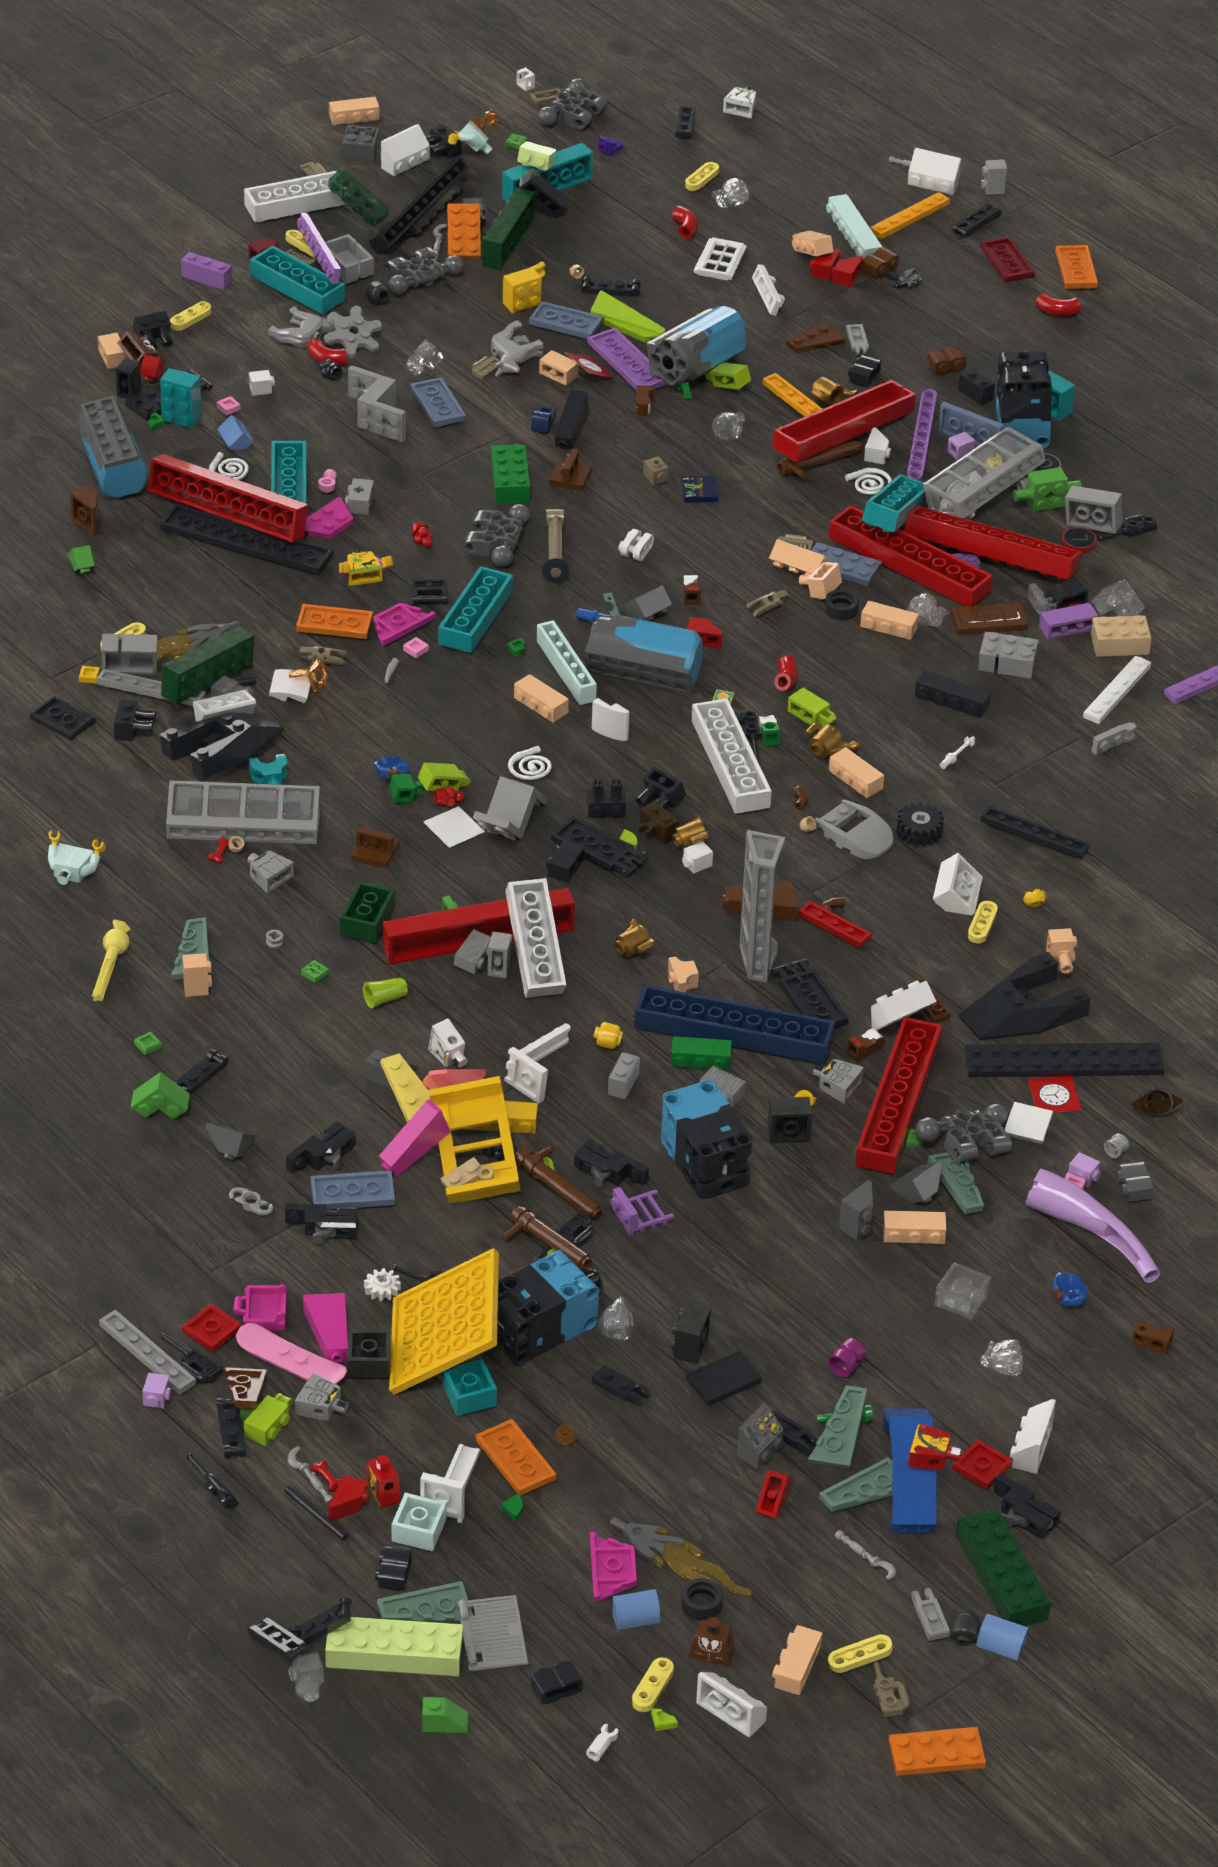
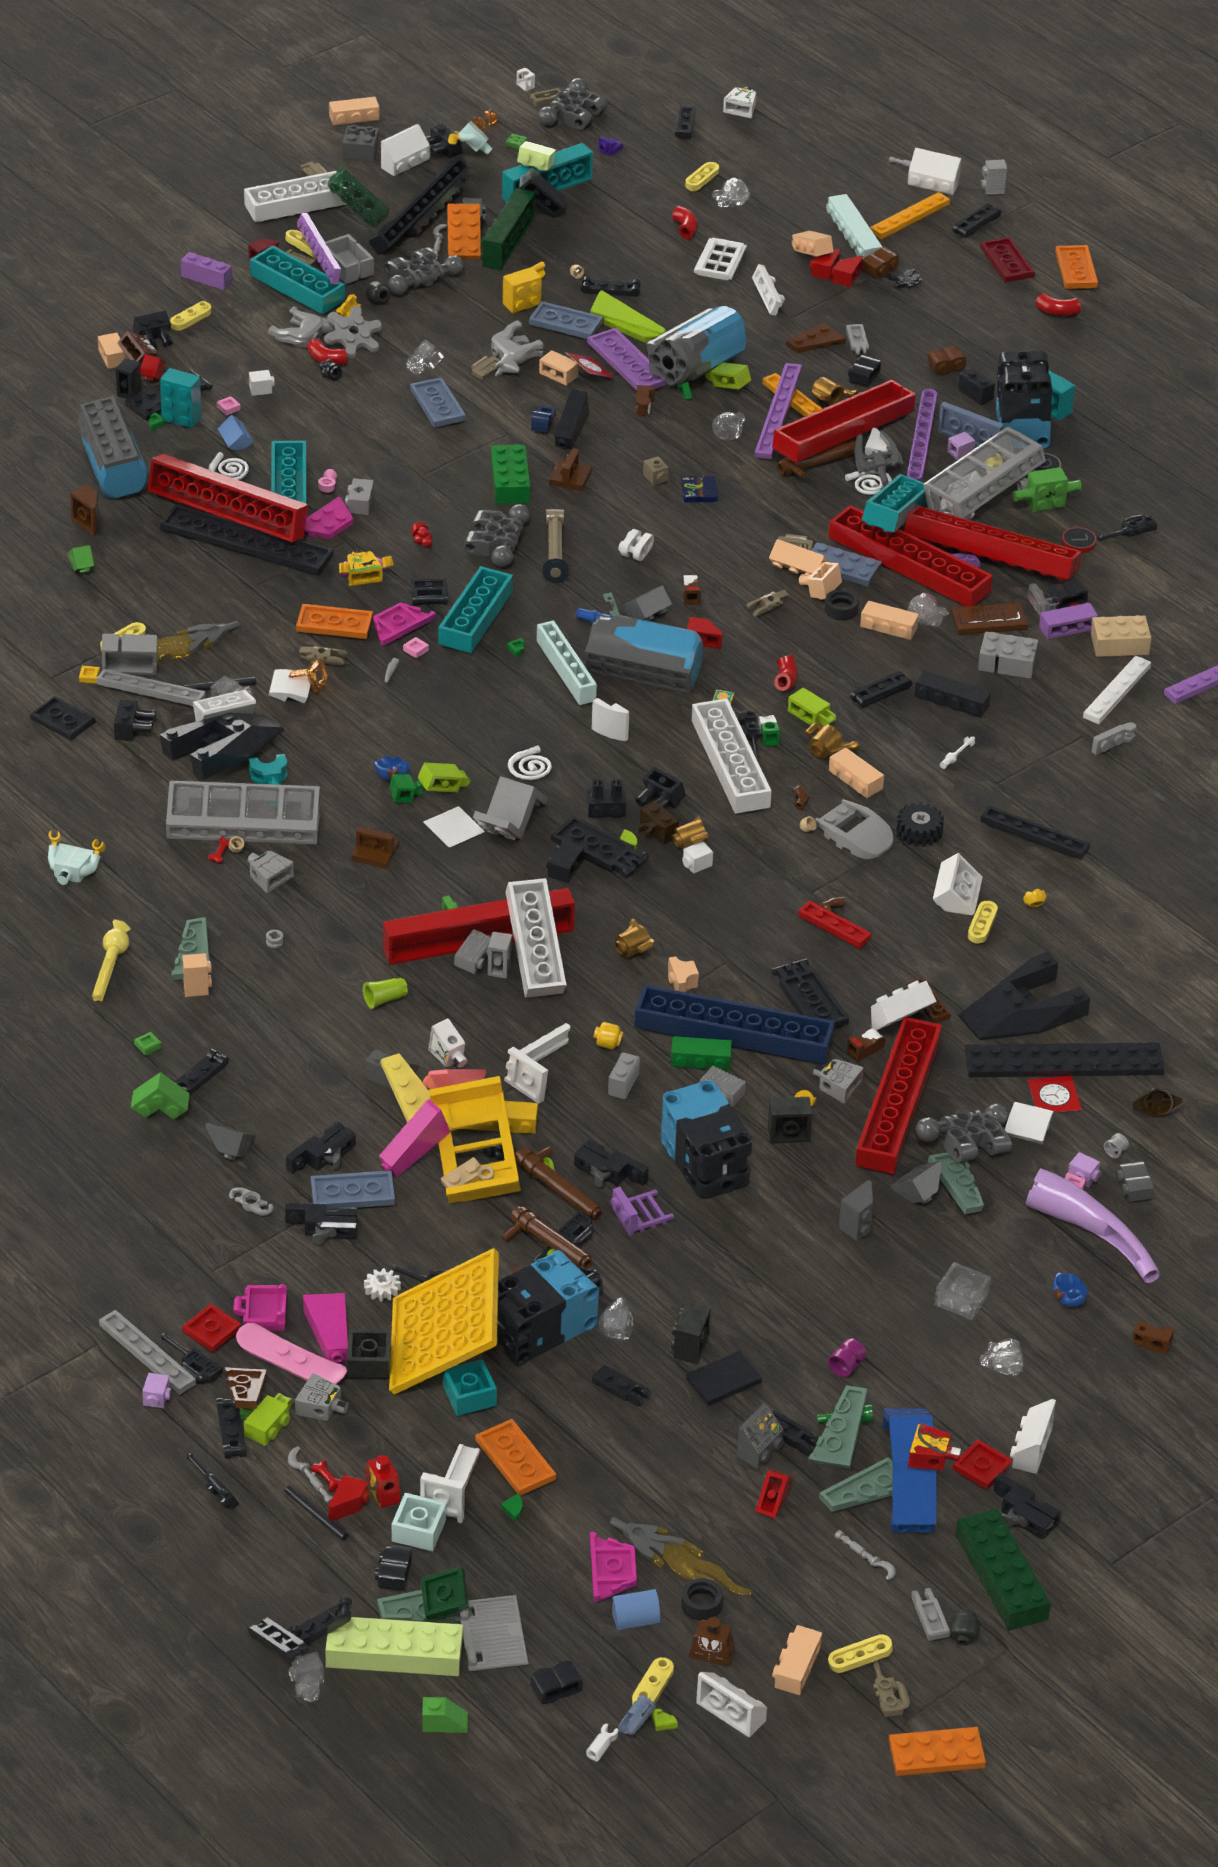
(207, 664): dark green brick -> none
(314, 971): bright green tile -> none
(345, 309): none -> yellow hinge
(367, 911): dark green brick -> none
(376, 403): light grey bracket -> none
(444, 1593): none -> dark green plate
(447, 797): red piece -> none
(541, 698): light nougat brick -> none
(565, 1435): clear orange plate -> none
(636, 1715): none -> sand blue hinge
(756, 943): light grey window -> none
(778, 409): none -> medium lavender plate
(784, 905): reddish brown slope -> none
(878, 461): none -> dark grey bar
(880, 688): none -> black plate
(913, 1140): bright green tile -> none
(914, 1227): light nougat brick -> none
(1002, 1637): medium blue brick -> none
(1061, 946): light nougat brick -> none
(1093, 509): light grey brick -> none
(1118, 598): clear brick -> none

